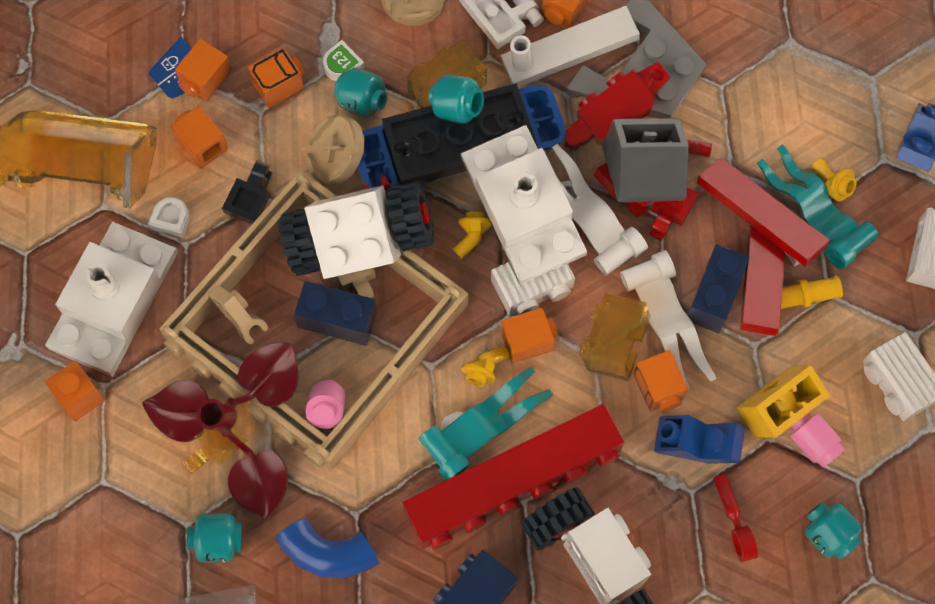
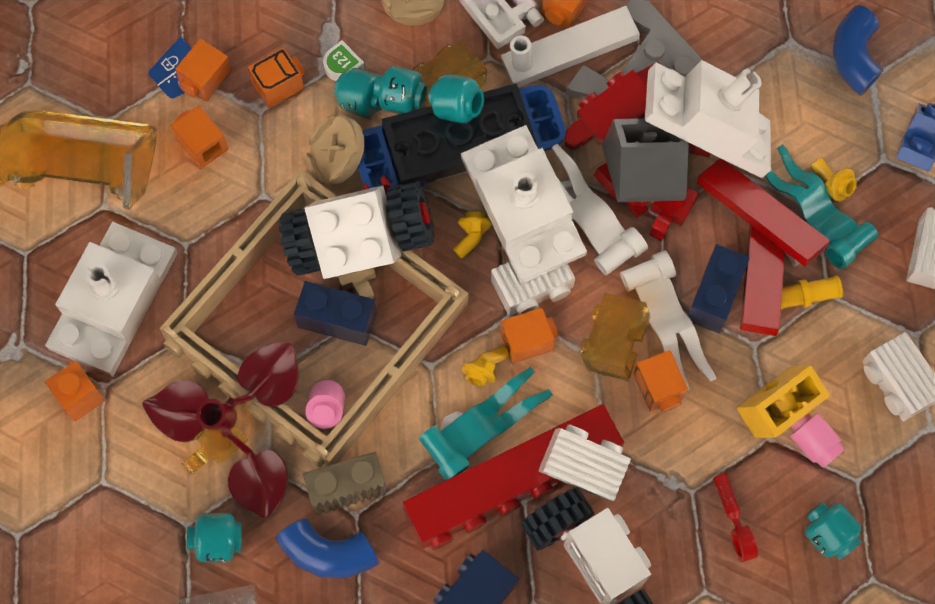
(170, 217): white tile -> none
(233, 308): tan plate -> none
(248, 197): black plate -> none
(345, 483): none -> dark tan brick
(400, 90): none -> teal head
(584, 463): none -> white brick
(701, 442): blue slope -> none
(712, 113): none -> white brick
(851, 49): none -> blue cylinder

